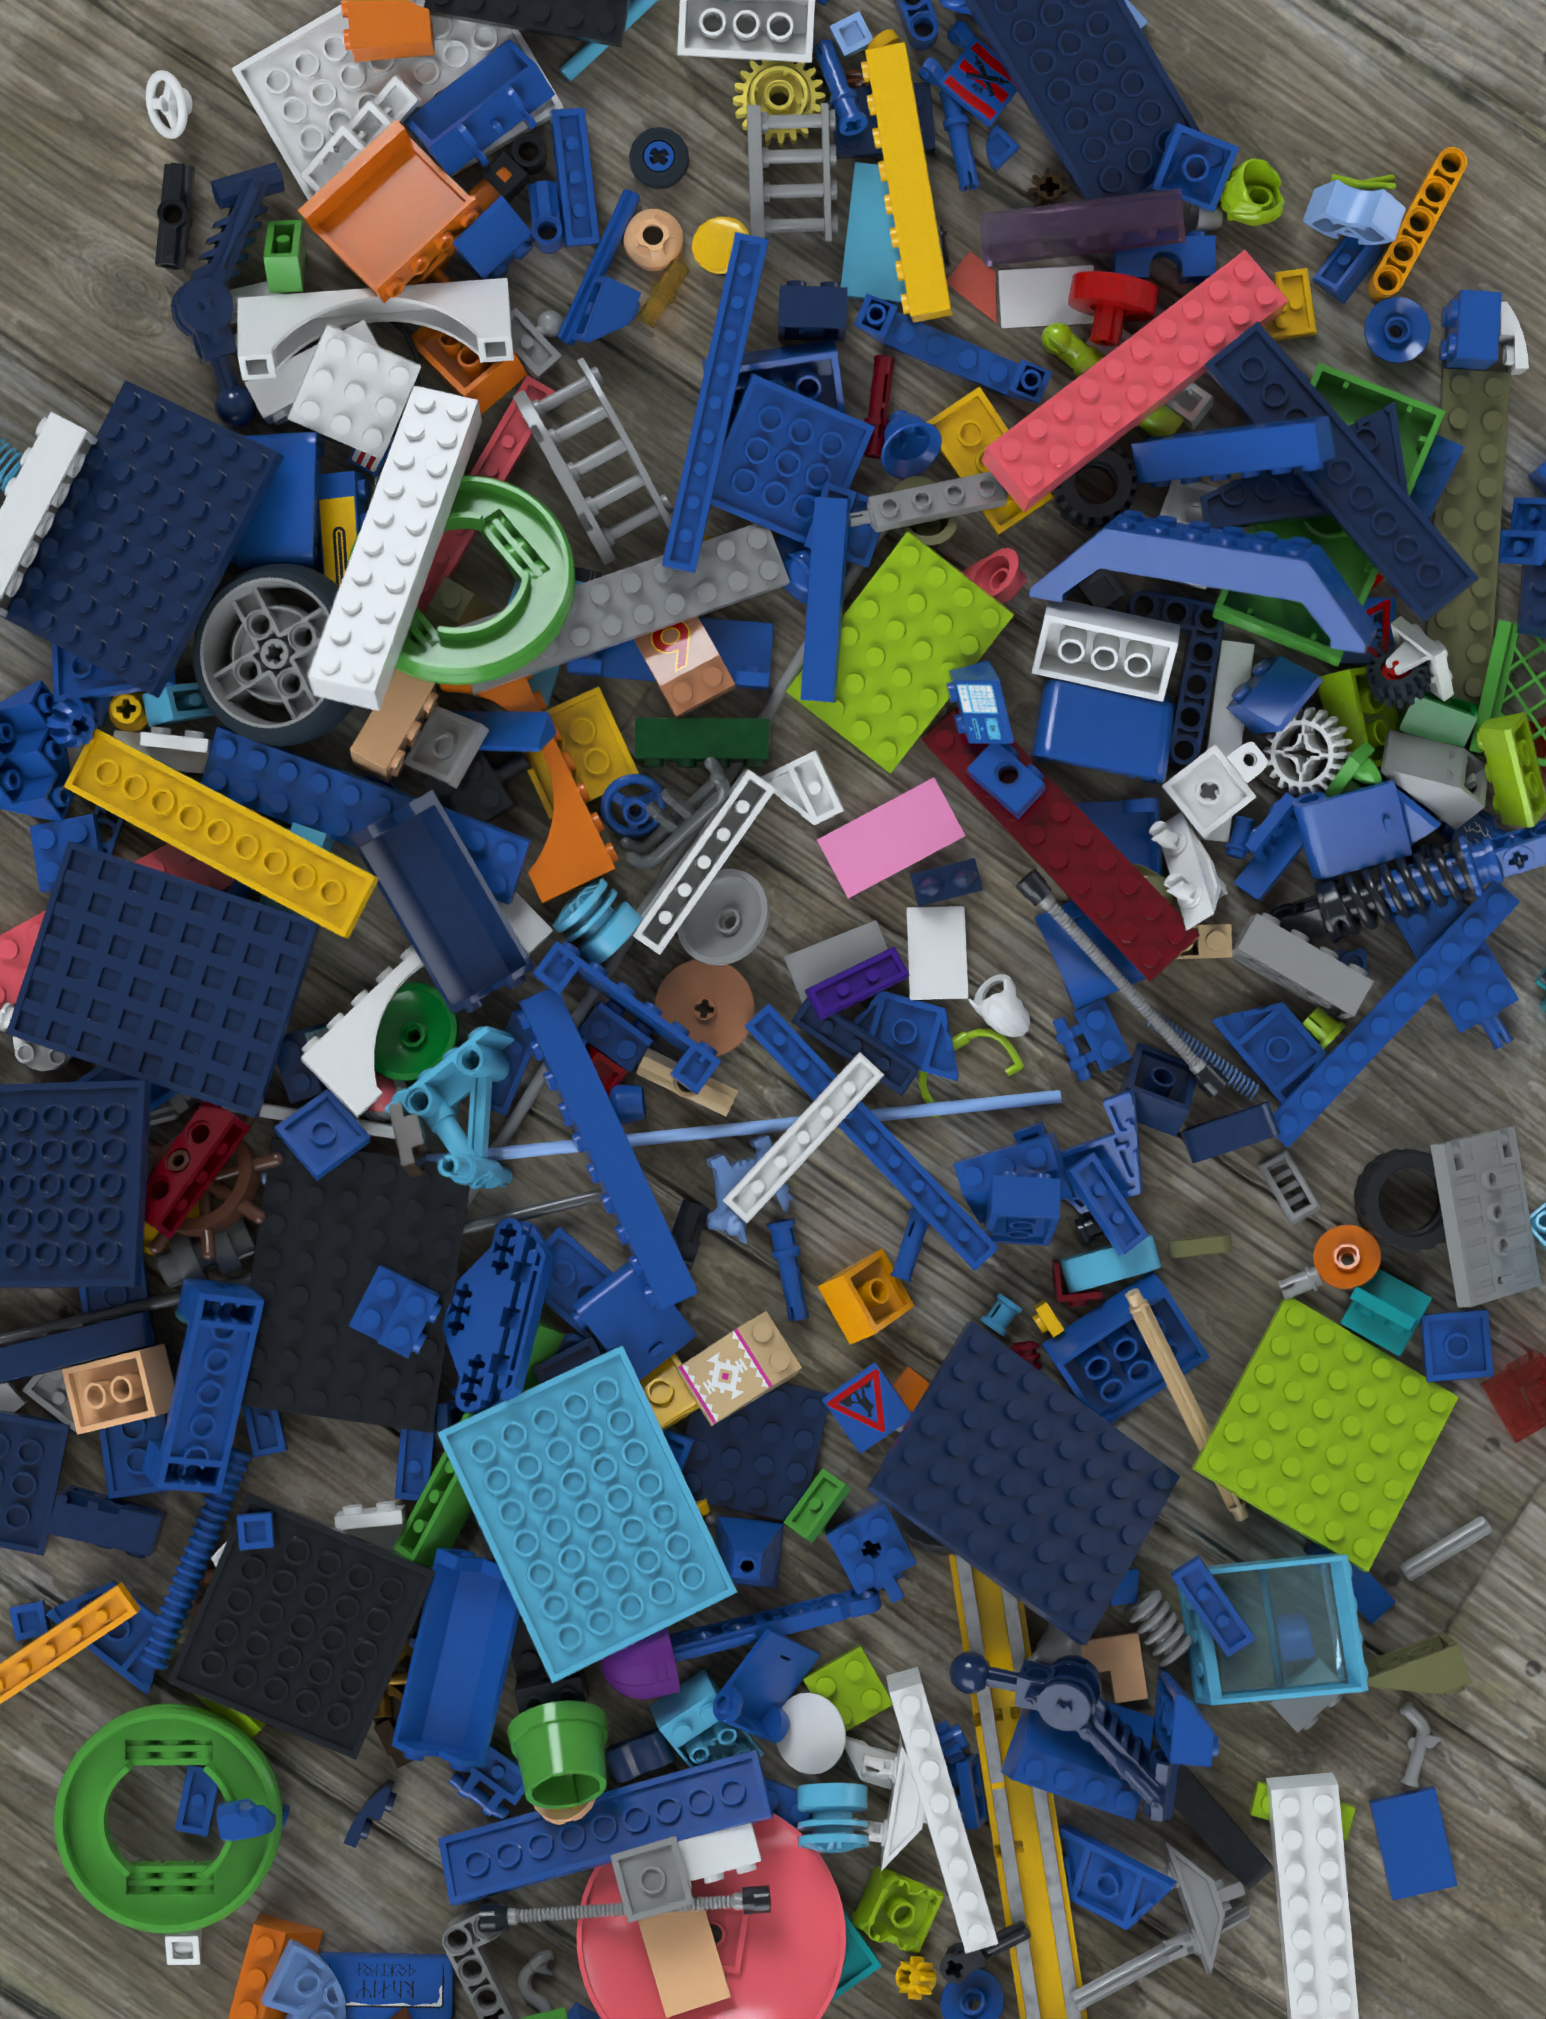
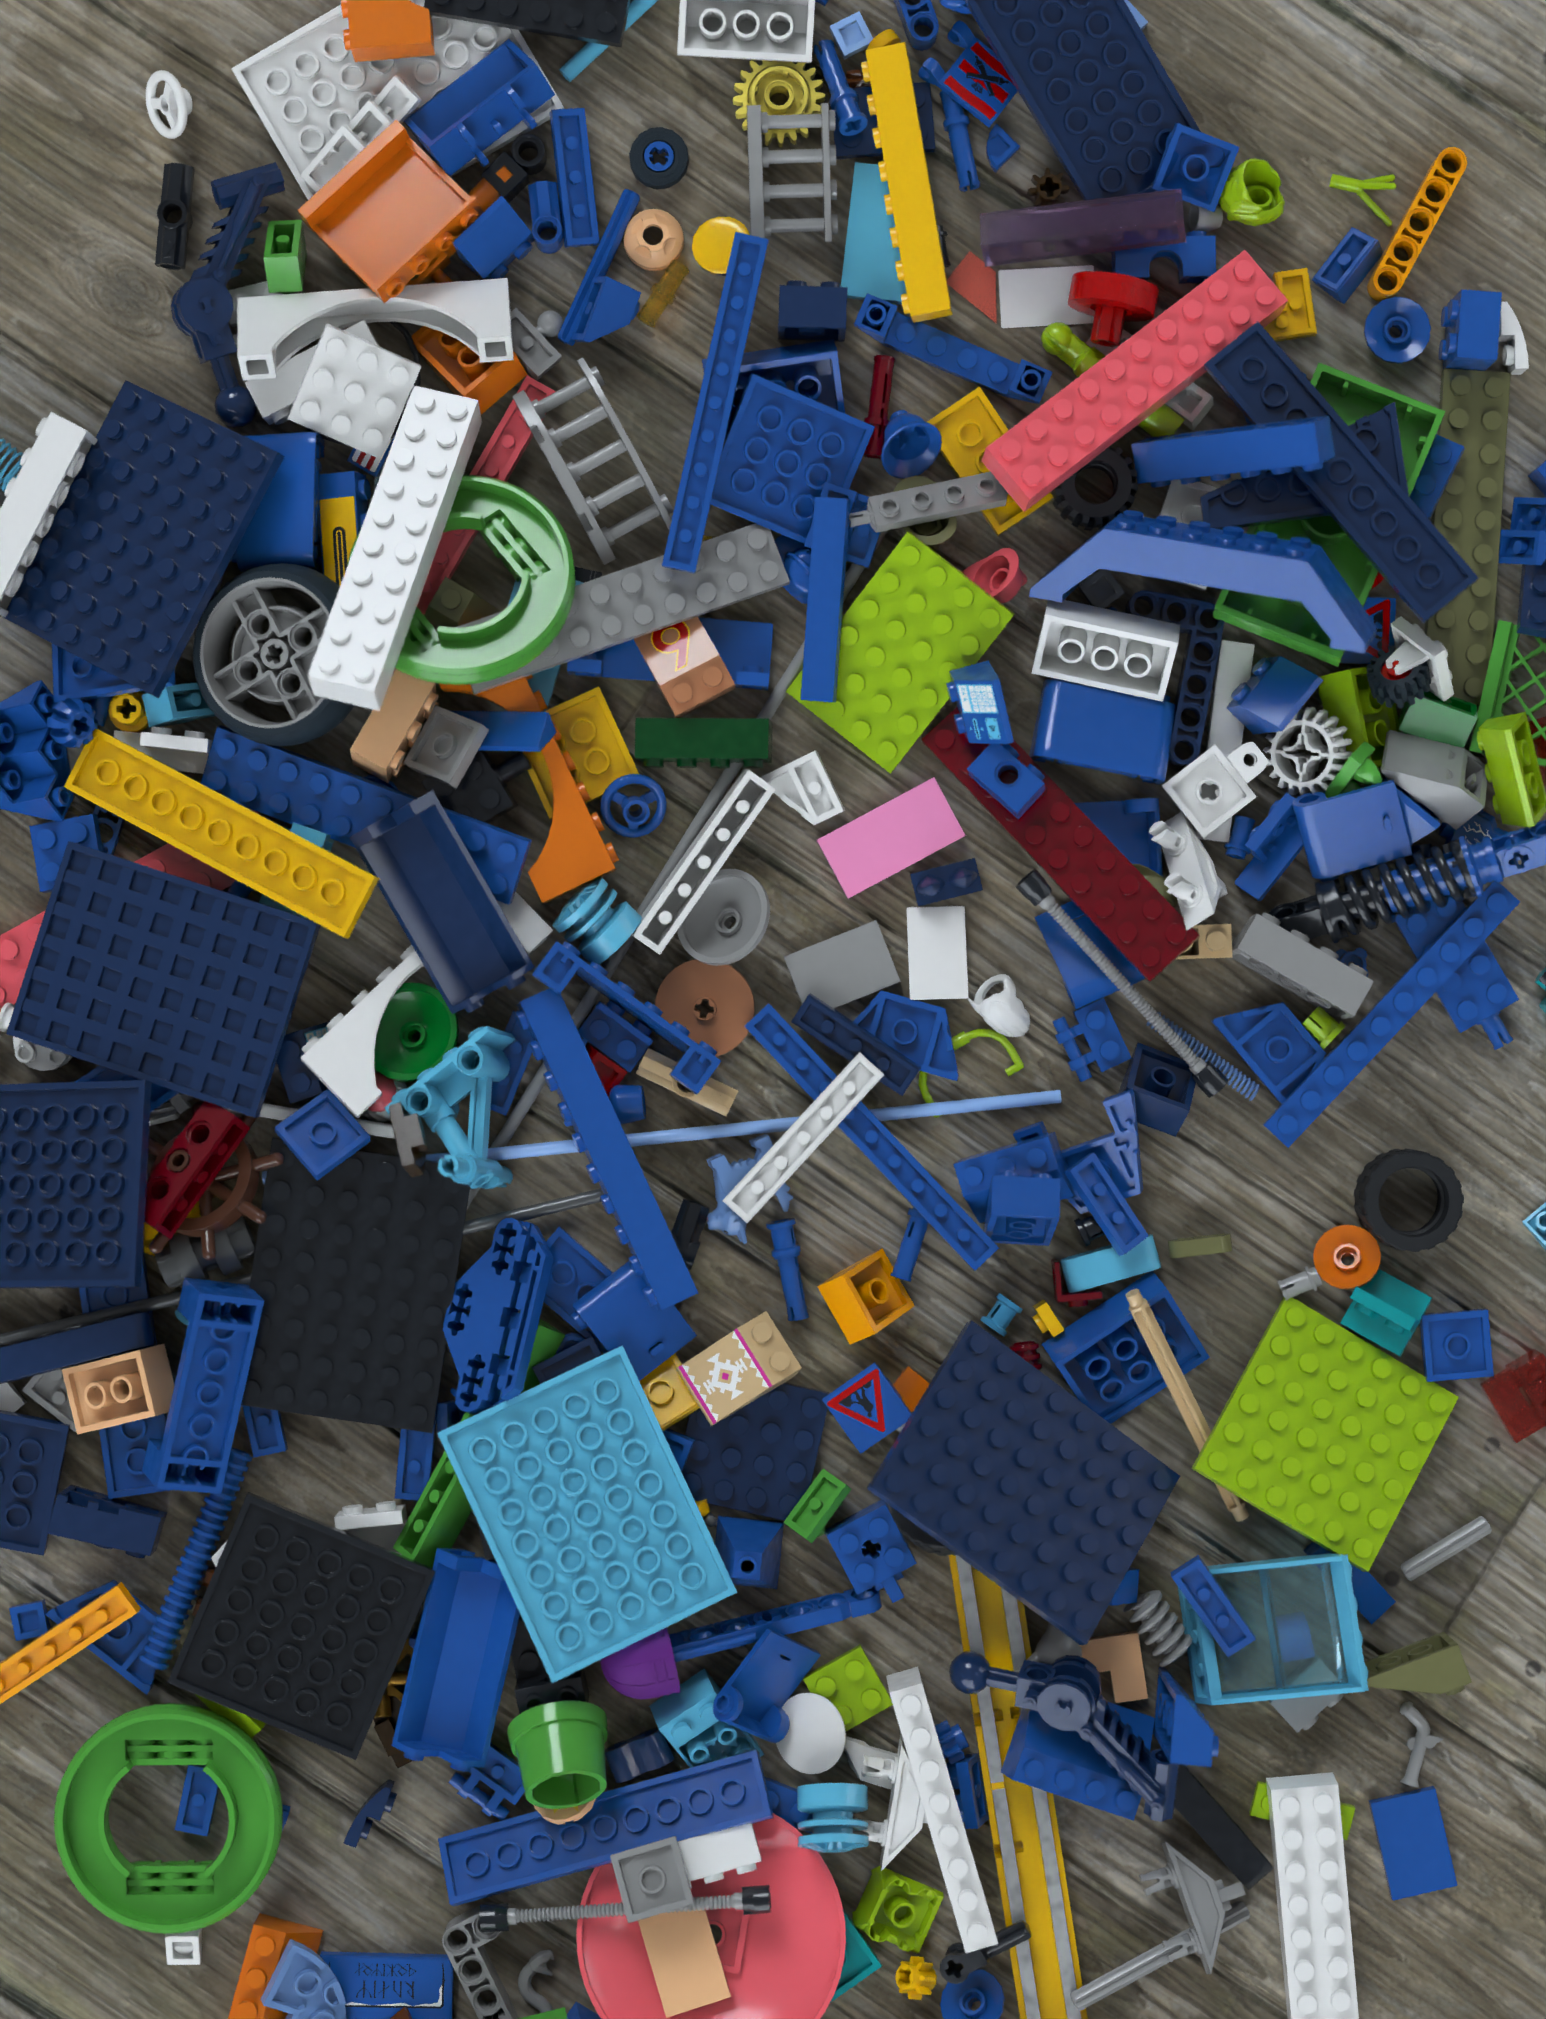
(244, 1820): blue rock -> none
(255, 1530): blue plate -> none
(396, 1311): blue plate -> none
(681, 822): dark grey piece -> none
(857, 983): dark purple tile -> none
(1110, 1880): blue wing -> none
(1230, 1132): dark blue beam -> none
(1303, 1213): light grey slope -> none
(1354, 213): light blue brick -> none
(1485, 1216): light grey door -> none

